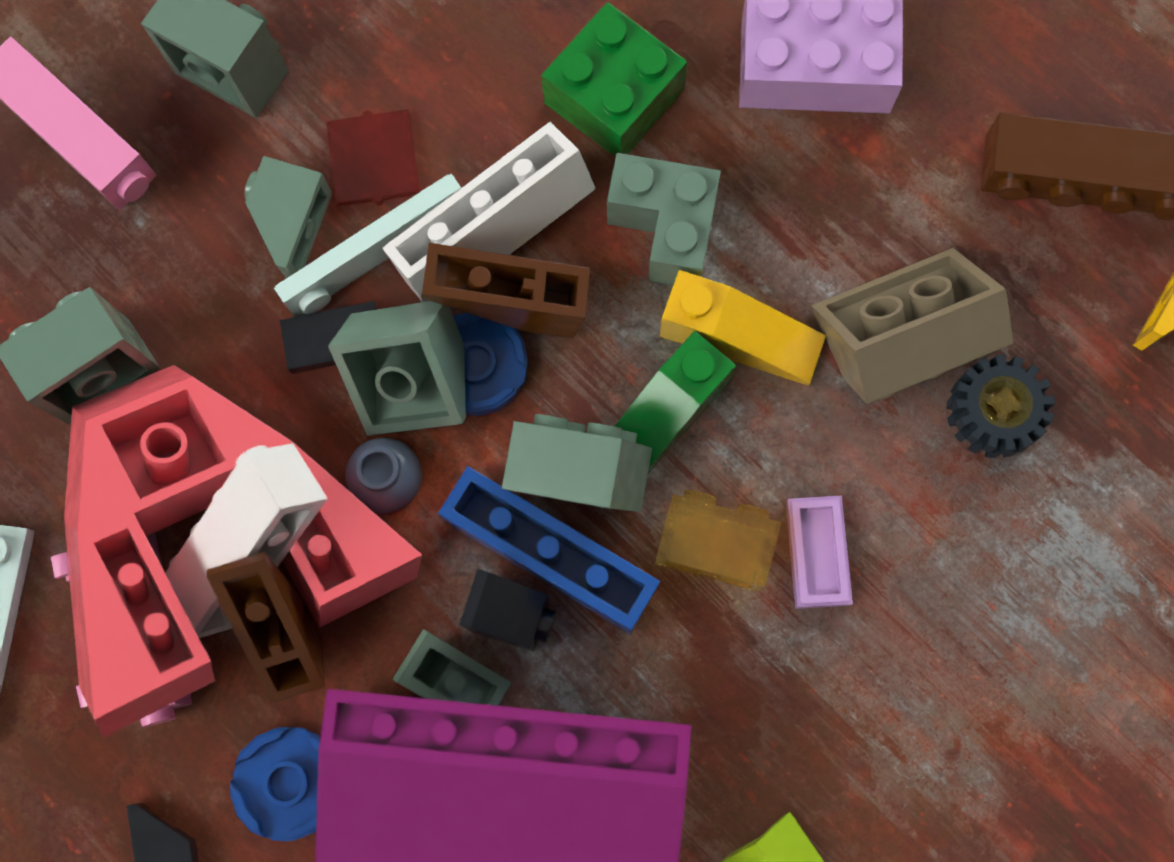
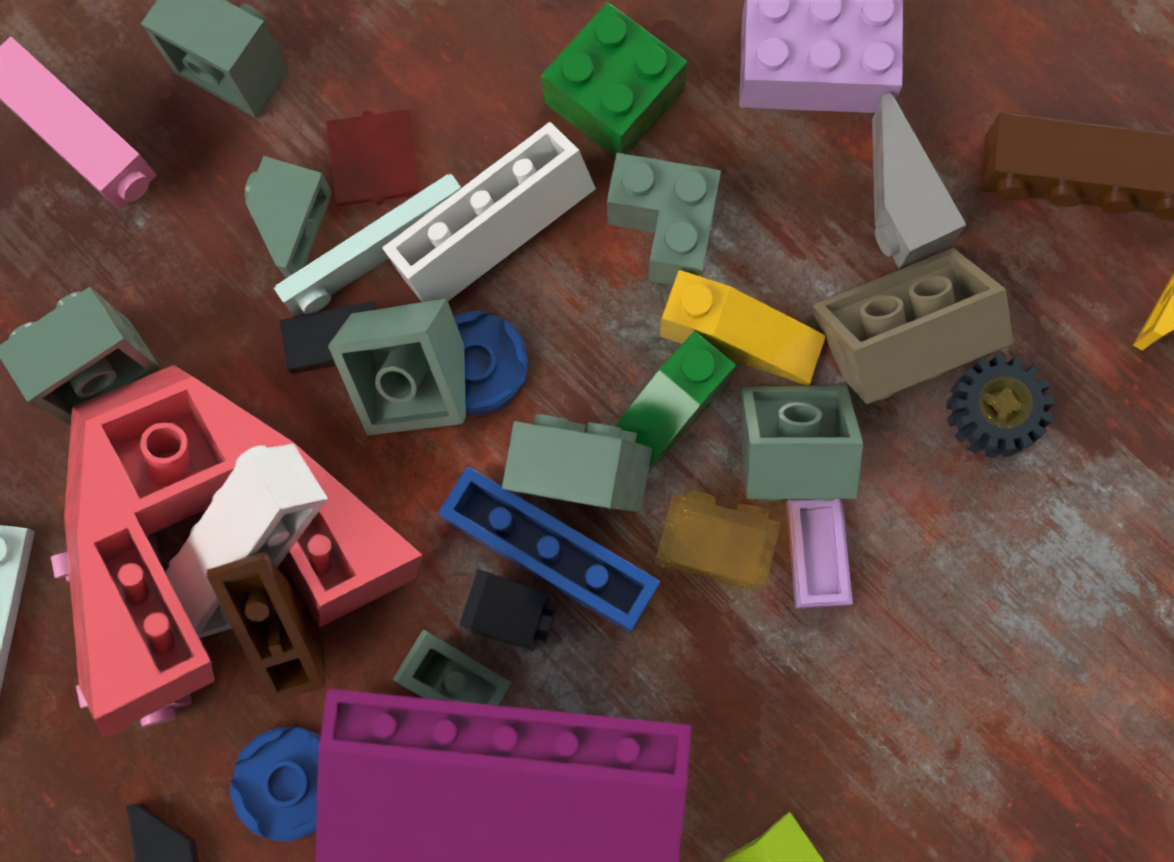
(384, 474): sand blue piece -> none
(508, 289): reddish brown slope -> none
(800, 443): none -> sand green slope
(910, 199): none -> light grey slope

